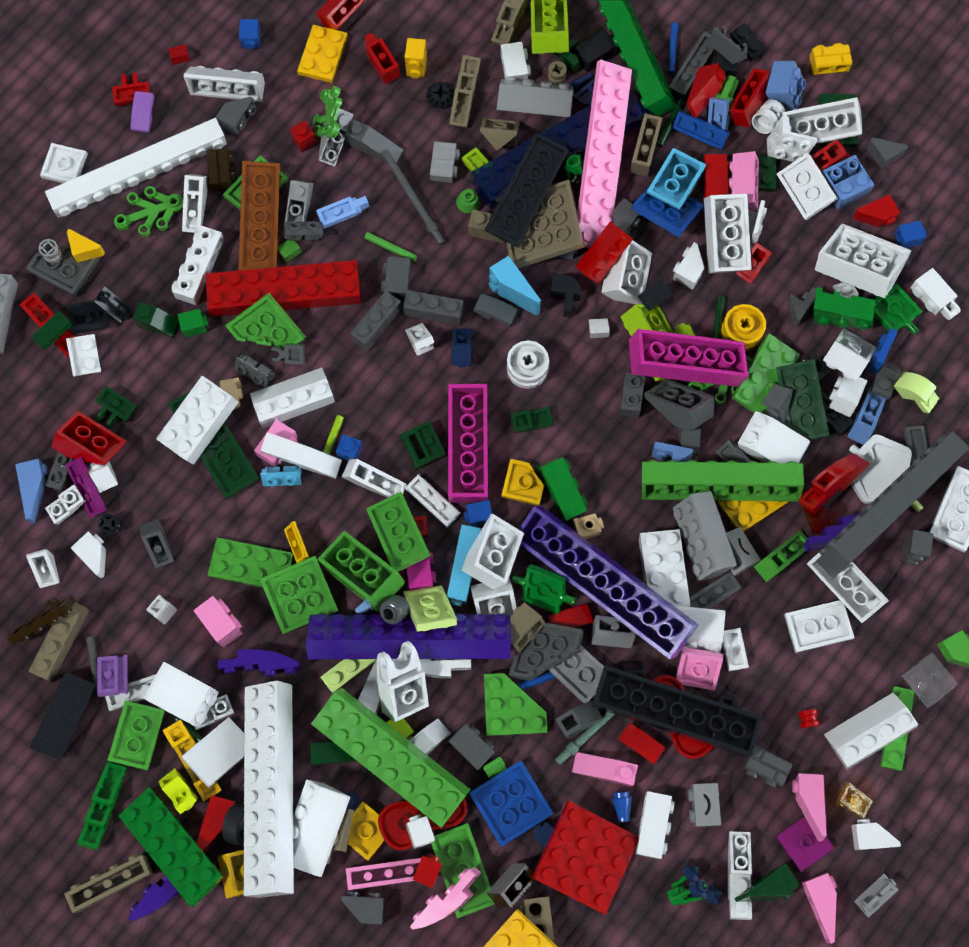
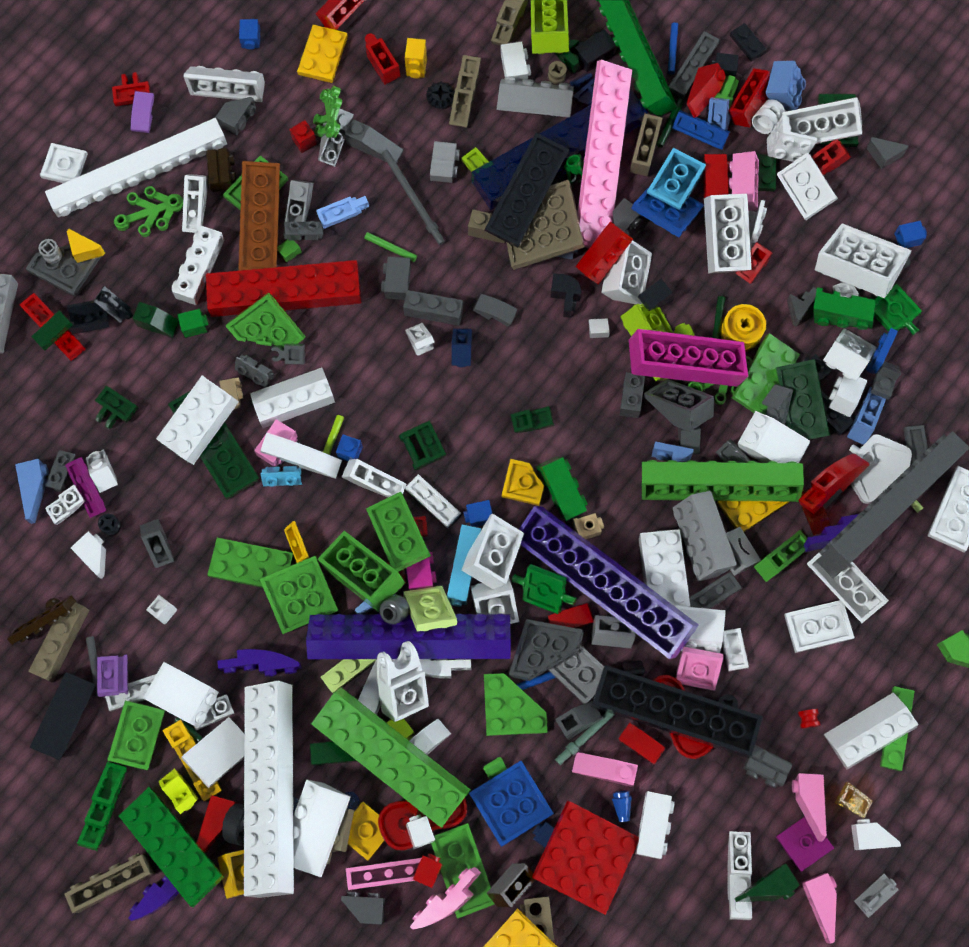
(43, 567): white slope -> none
(83, 355): white plate -> none
(87, 439): red slope -> none
(179, 54): red slope -> none
(216, 619): bright pink brick -> none
(376, 321): dark grey brick -> none
(467, 443): dark pink brick -> none
(468, 200): bright green cone -> none
(472, 746): dark grey brick -> none
(500, 132): dark tan slope -> none
(512, 286): medium azure slope -> none
(524, 626): dark tan slope -> none
(527, 375): white wheel -> none
(690, 269): white slope -> none
(697, 887): plant -> none
(704, 805): light grey brick -> none
(727, 47): dark grey hinge -> none
(830, 59): yellow brick -> none
(848, 181): medium blue slope -> none
(878, 212): red slope -> none
(916, 547): dark grey brick -> none
(917, 388): yellowish green brick -> none
(929, 680): clear slope -> none
(936, 294): white brick -> none

